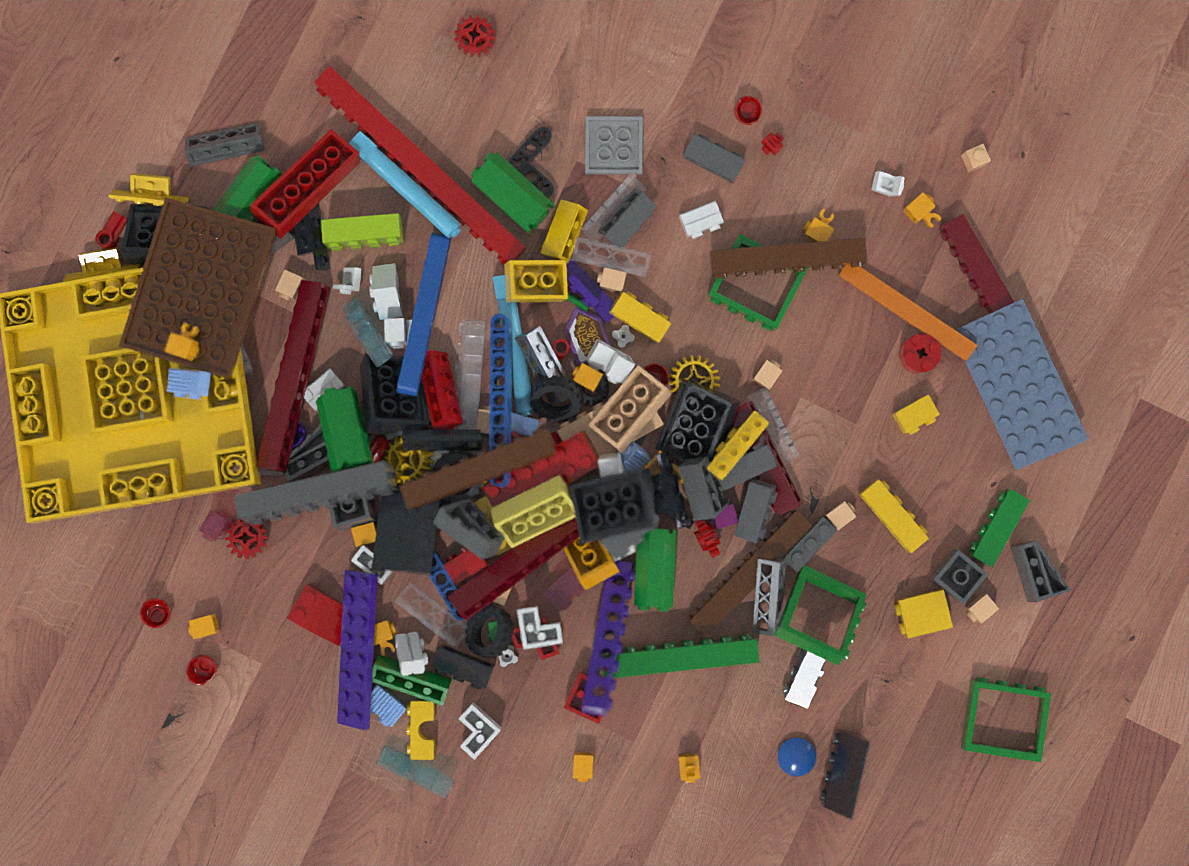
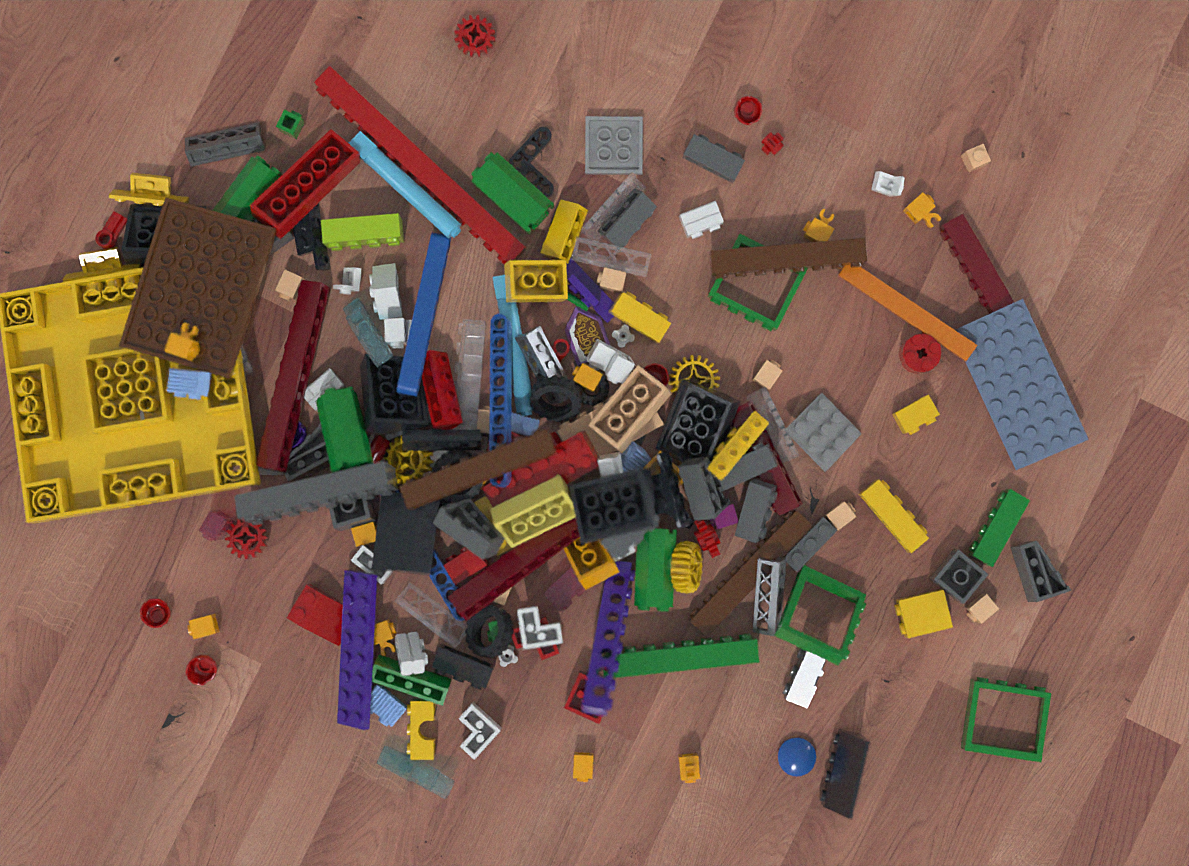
(290, 123): none -> green brick
(686, 567): none -> yellow gear
(823, 432): none -> light grey plate

